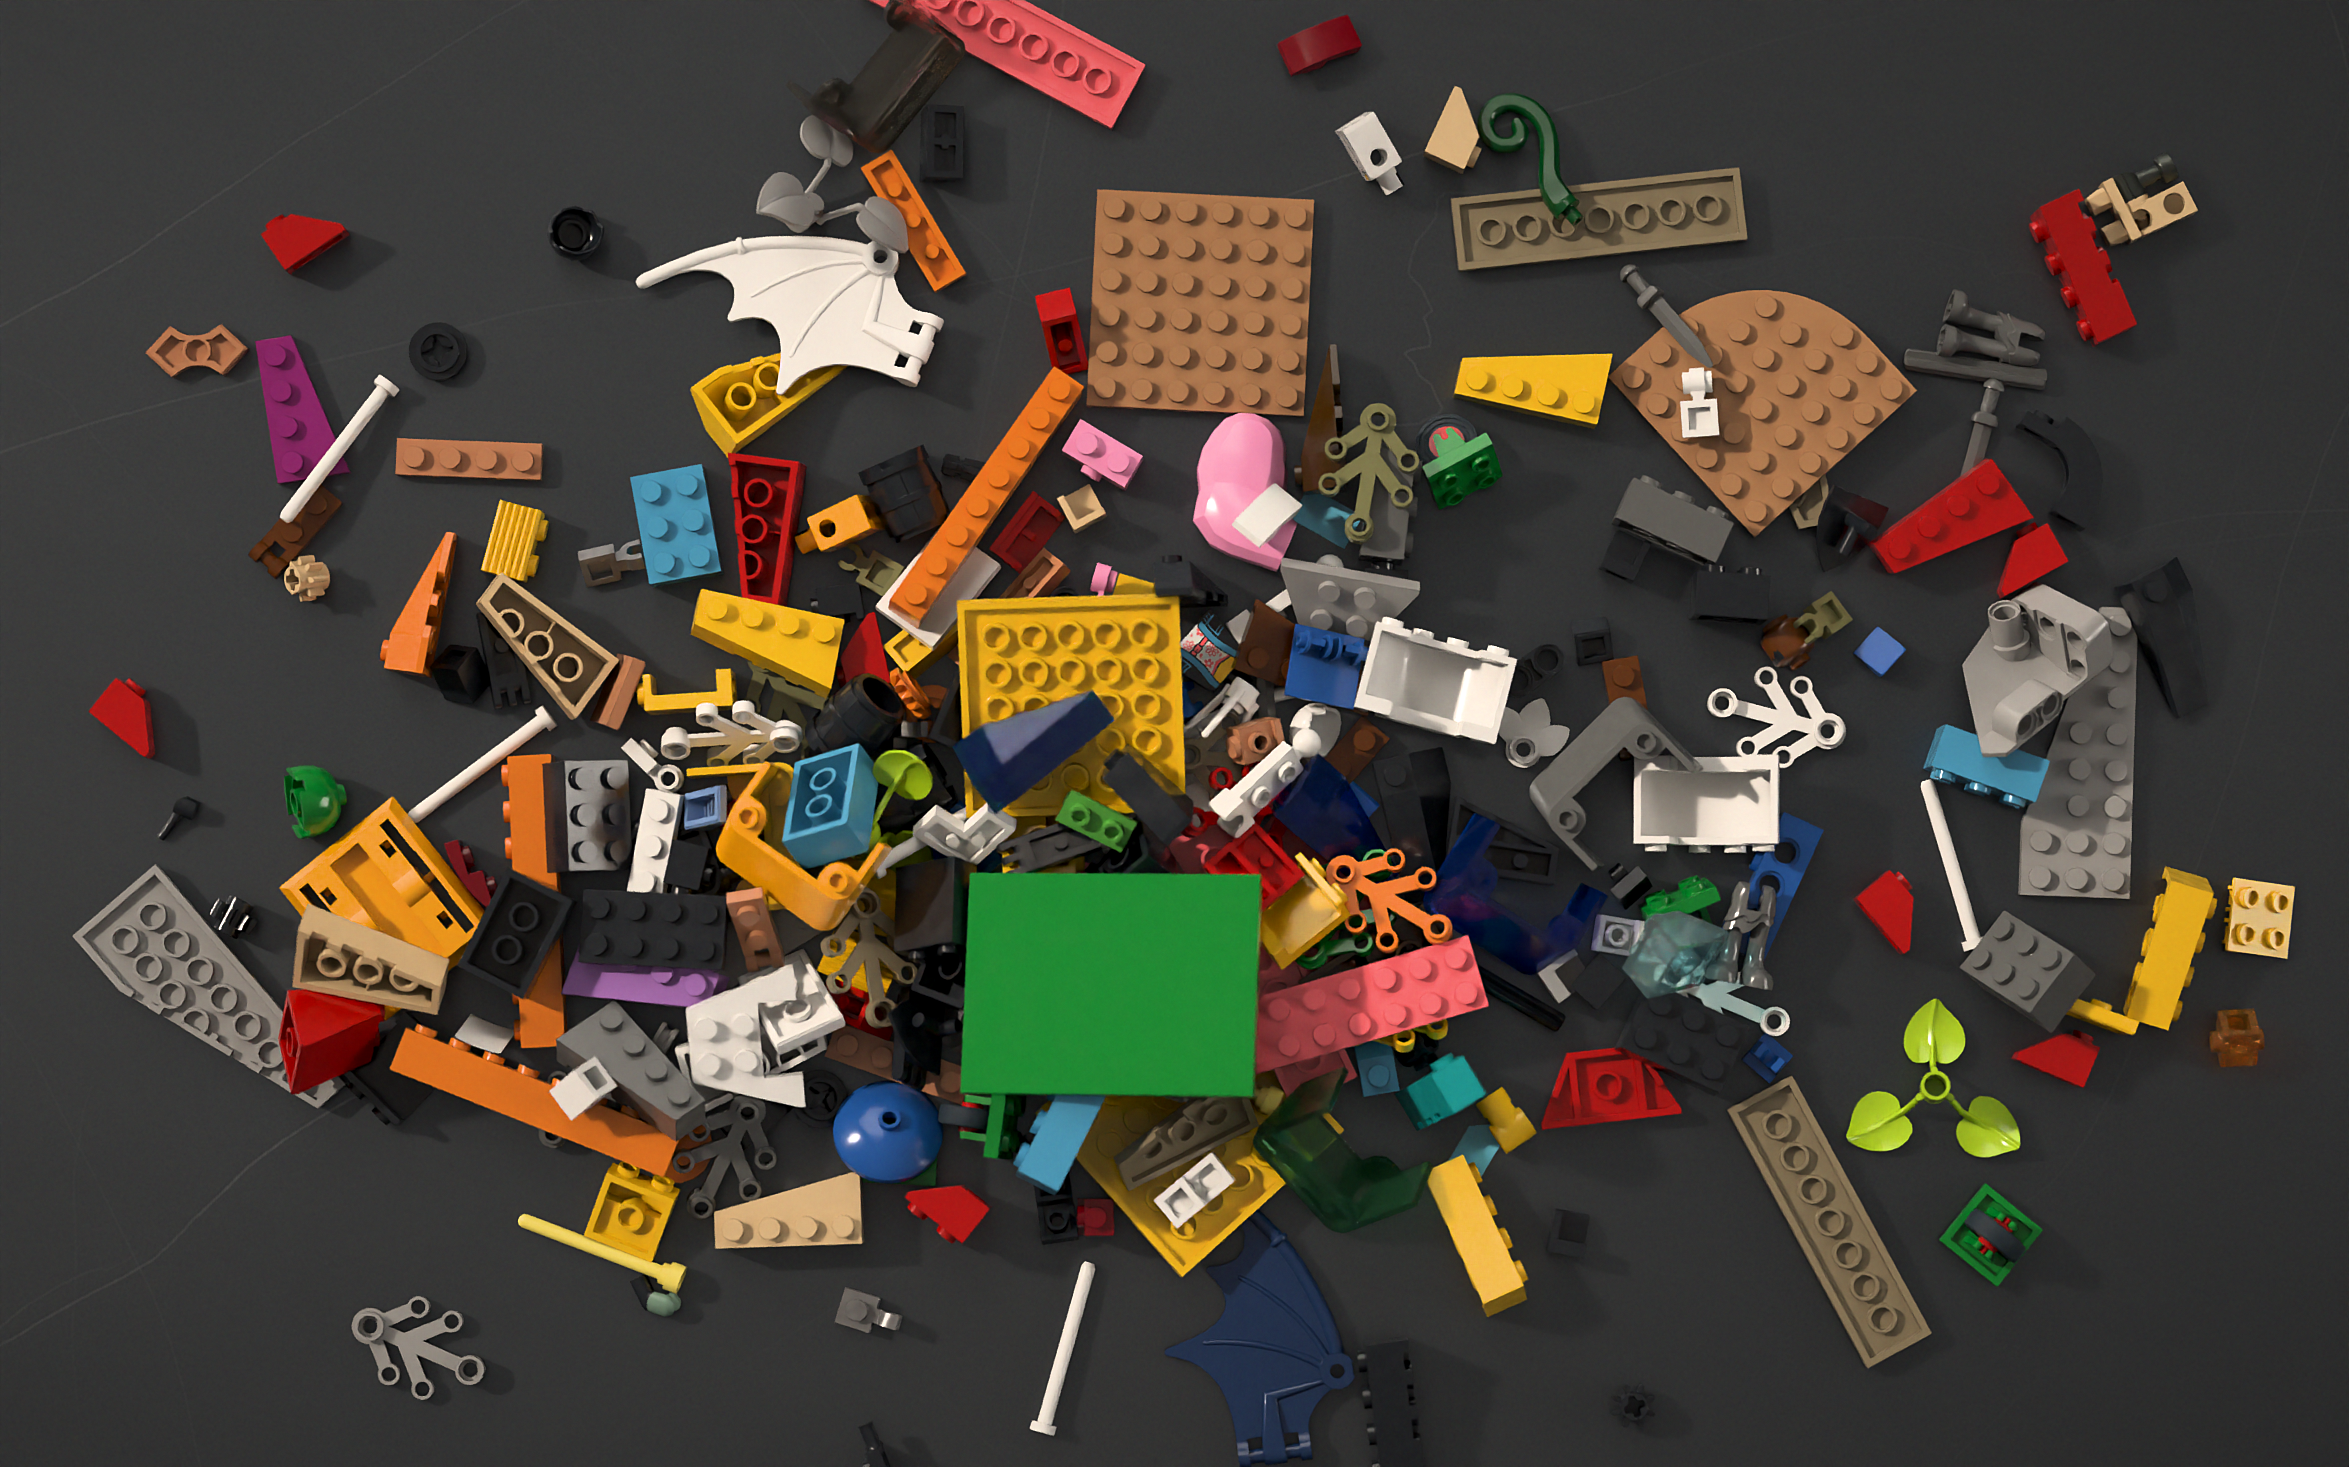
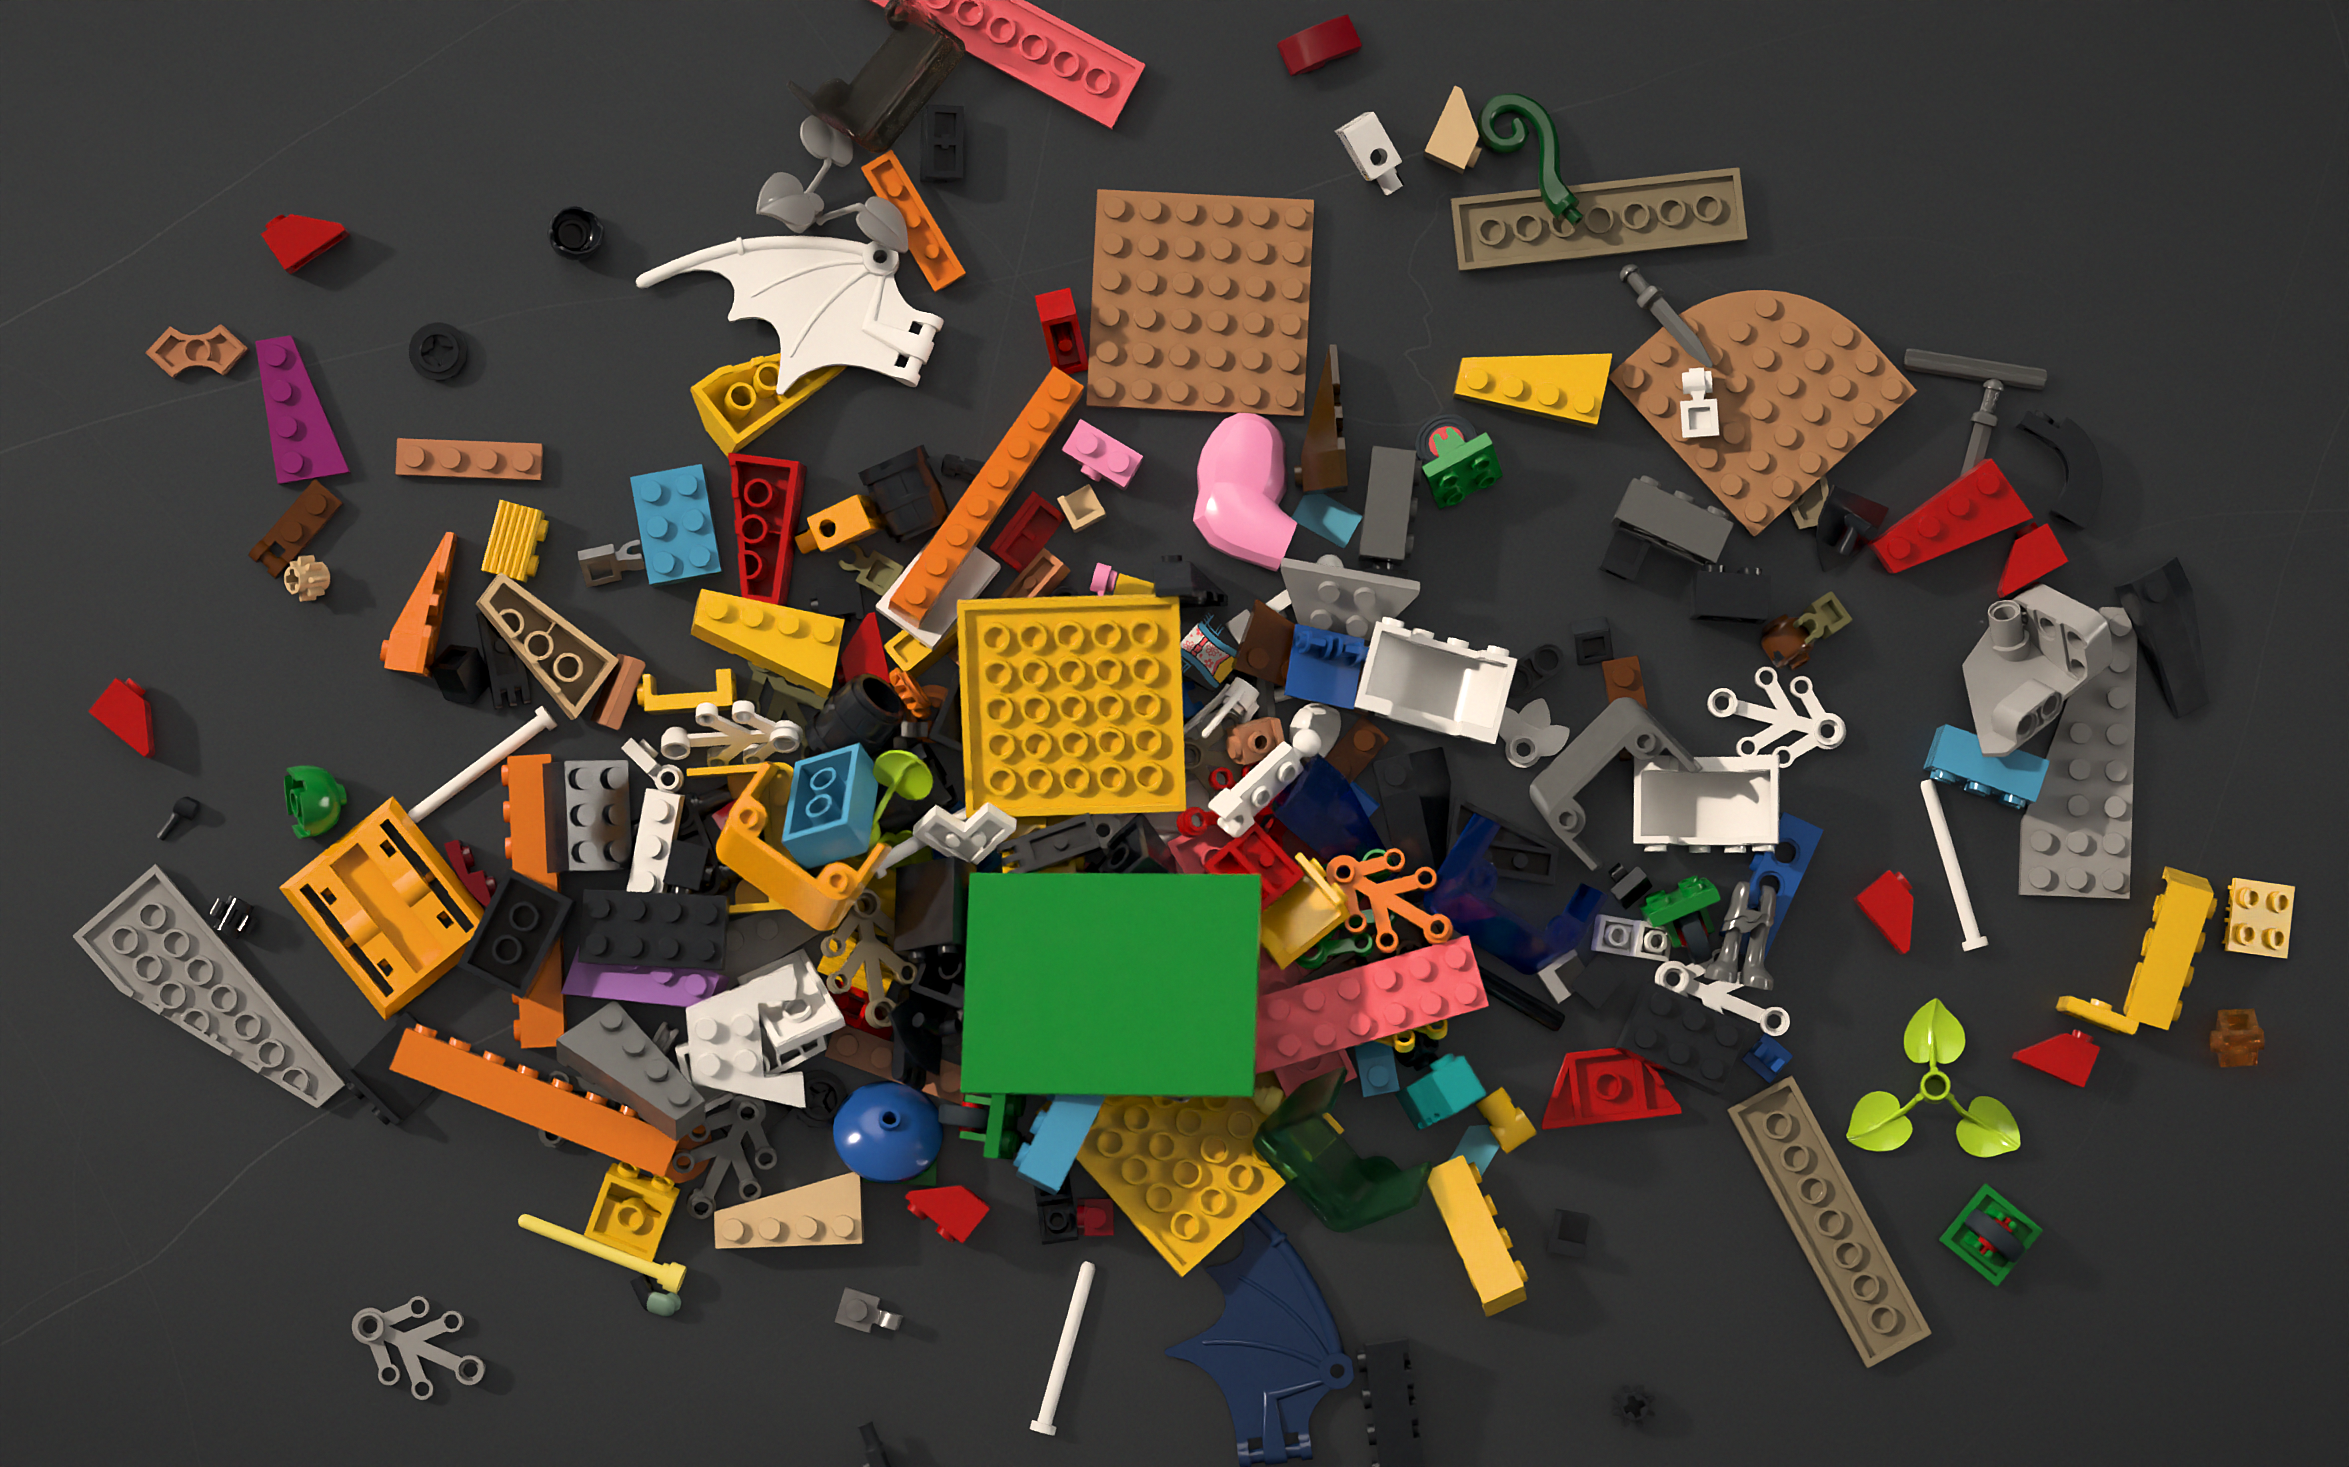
(326, 1036): red slope -> none
(366, 964): tan wedge -> none
(382, 391): white bar -> none
(484, 1034): white sticker -> none
(583, 1088): white brick -> none
(705, 808): medium blue slope -> none
(755, 929): nougat plate -> none
(1019, 751): clear blue wedge -> none
(1096, 820): bright green hinge -> none
(1148, 793): black slope -> none
(1184, 1135): dark tan wing -> none
(1194, 1189): white slope -> none
(1267, 515): white slope -> none
(1369, 466): olive plant -> none
(1673, 953): clear light blue slope -> none
(1879, 651): slope -> none
(2005, 329): dark grey piece -> none
(2028, 971): dark grey brick -> none
(2081, 268): red wedge -> none
(2133, 209): tan hips -> none

